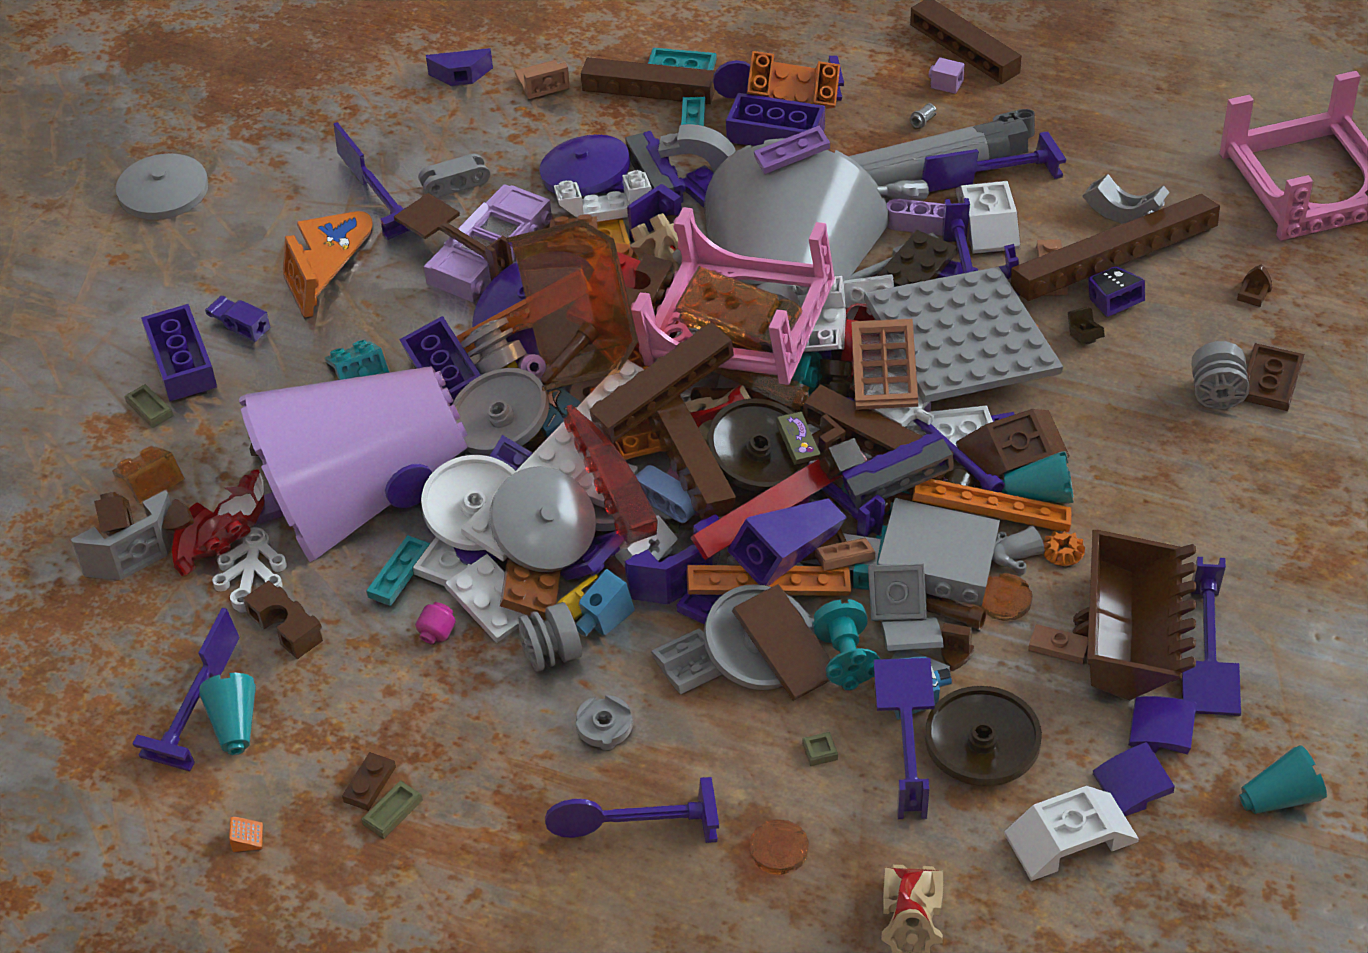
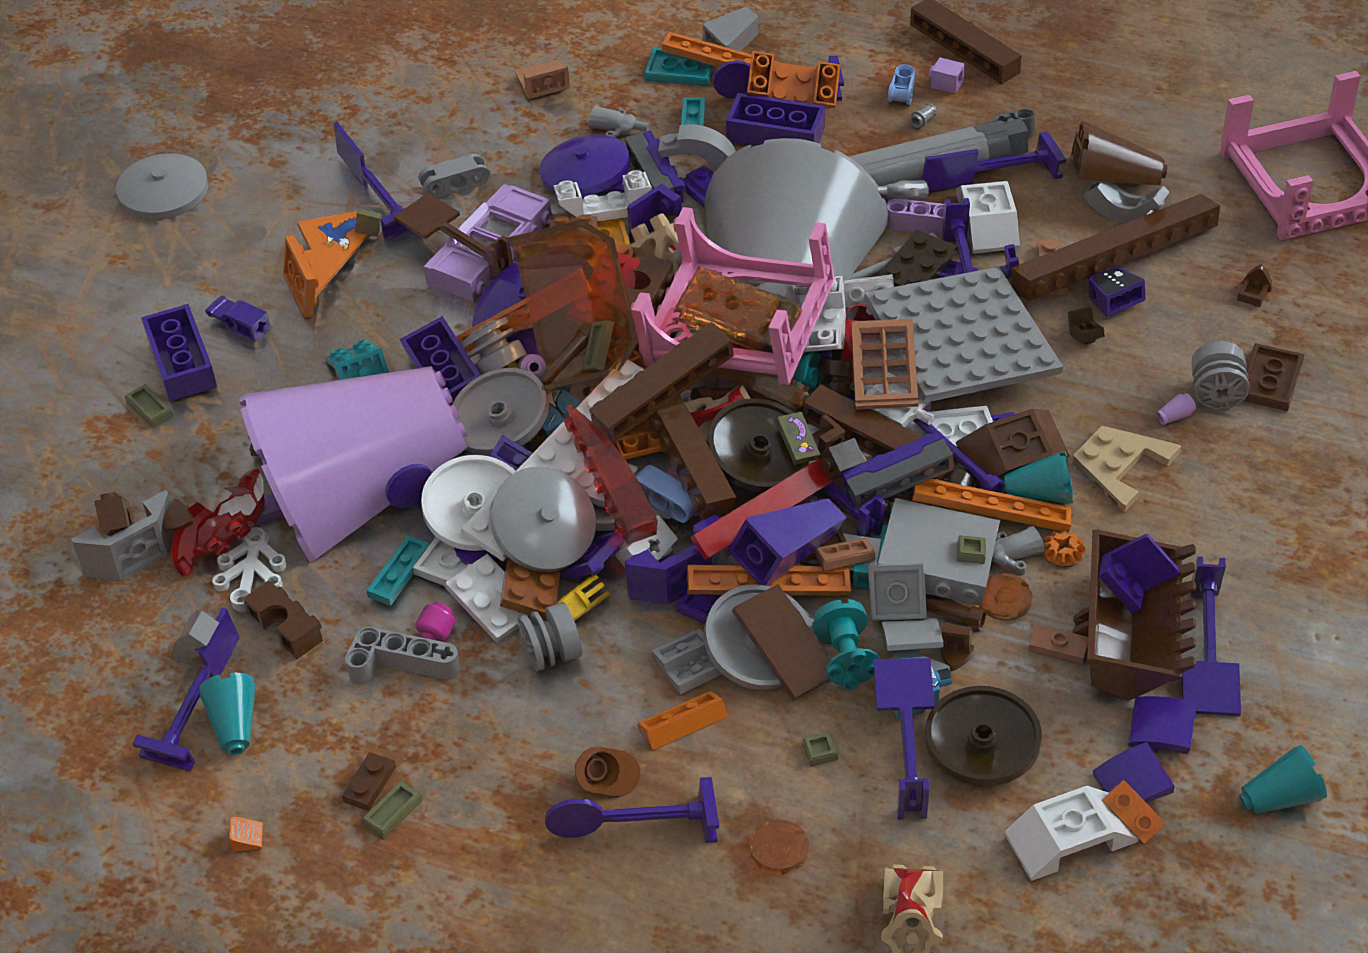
(149, 472): clear orange bracket -> none
(194, 635): none -> light grey slope
(368, 222): none -> olive tile
(402, 652): none -> light grey beam
(460, 66): dark purple slope -> none
(598, 346): none -> olive tile
(604, 605): dark azure torso -> none
(605, 735): light grey plate -> none
(607, 771): none -> dark orange piece
(615, 121): none -> light grey piece
(646, 80): reddish brown brick -> none
(682, 719): none -> orange slope
(702, 51): none -> orange plate
(733, 29): none -> light grey slope
(791, 149): medium lavender plate -> none
(902, 85): none -> light blue piece
(971, 549): none -> olive tile
(1113, 453): none -> tan wing
(1114, 159): none -> reddish brown cone
(1133, 811): none -> orange hinge
(1135, 569): none -> dark purple bracket
(1176, 409): none -> lavender cone

